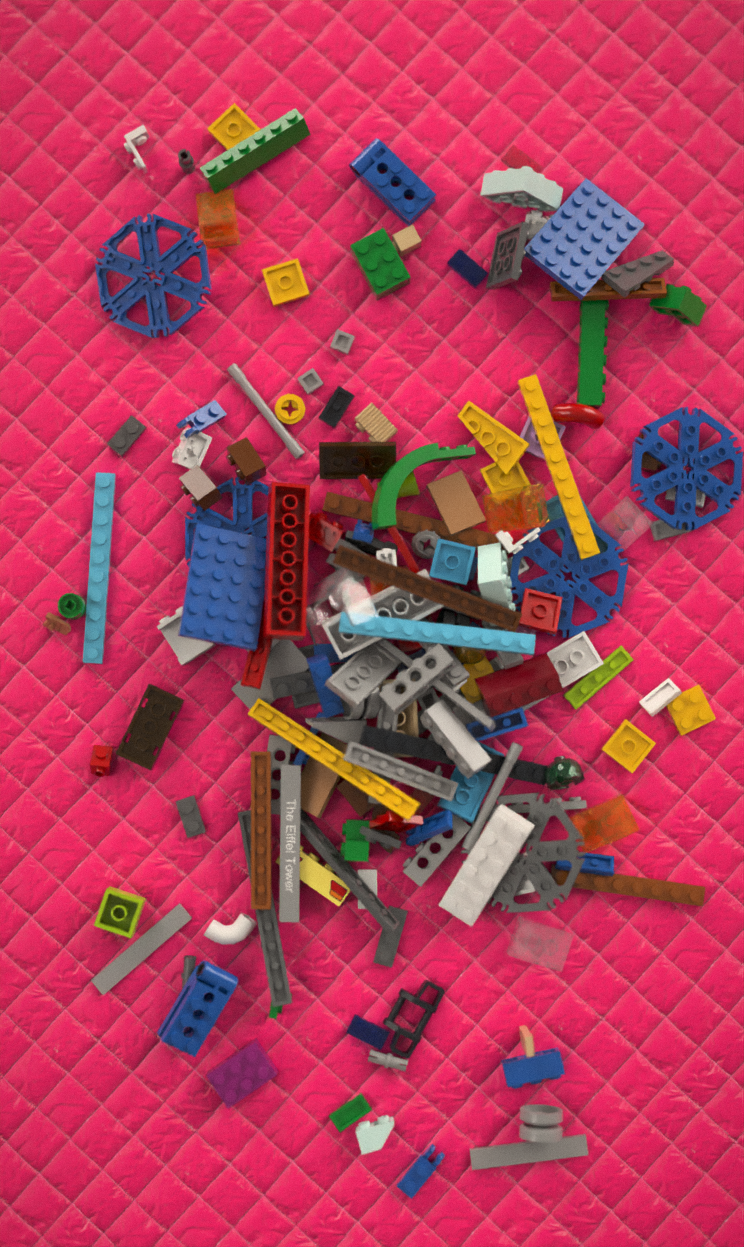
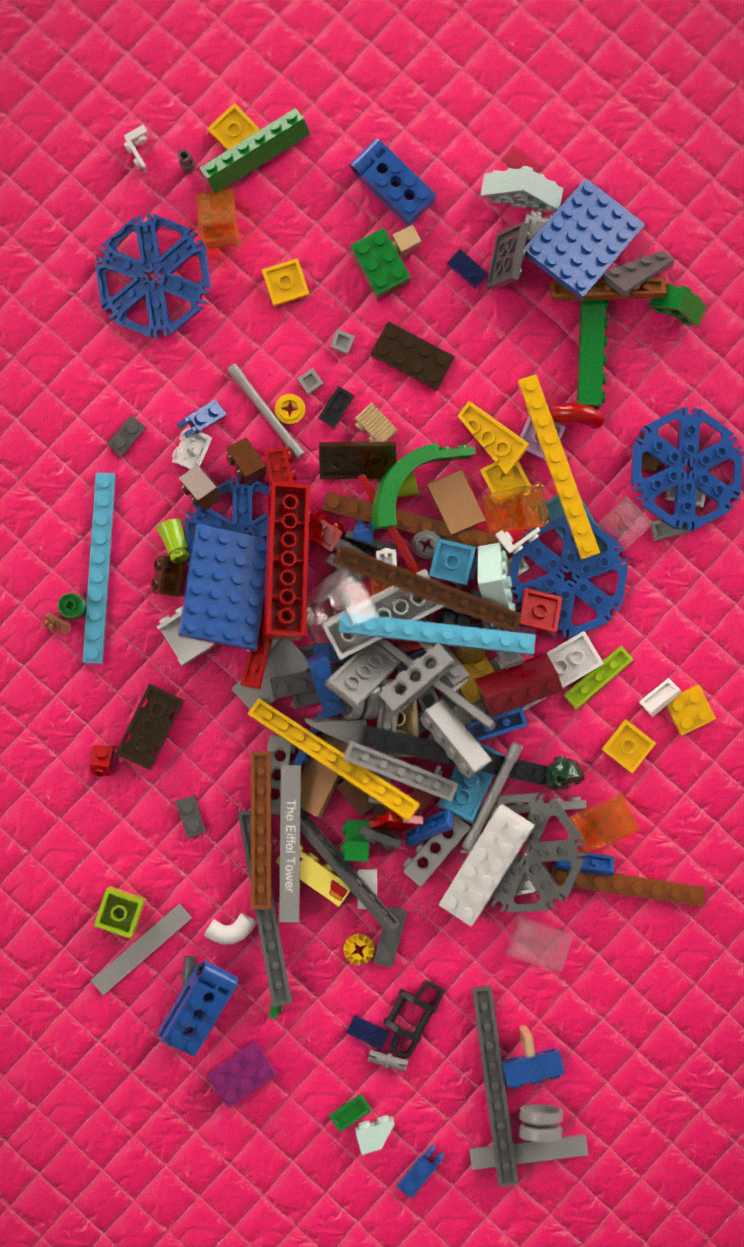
(167, 576): none -> reddish brown bracket
(174, 540): none -> lime plant
(278, 465): none -> red bracket
(361, 940): none -> yellow gear
(412, 356): none -> dark brown plate
(495, 1086): none -> dark grey plate

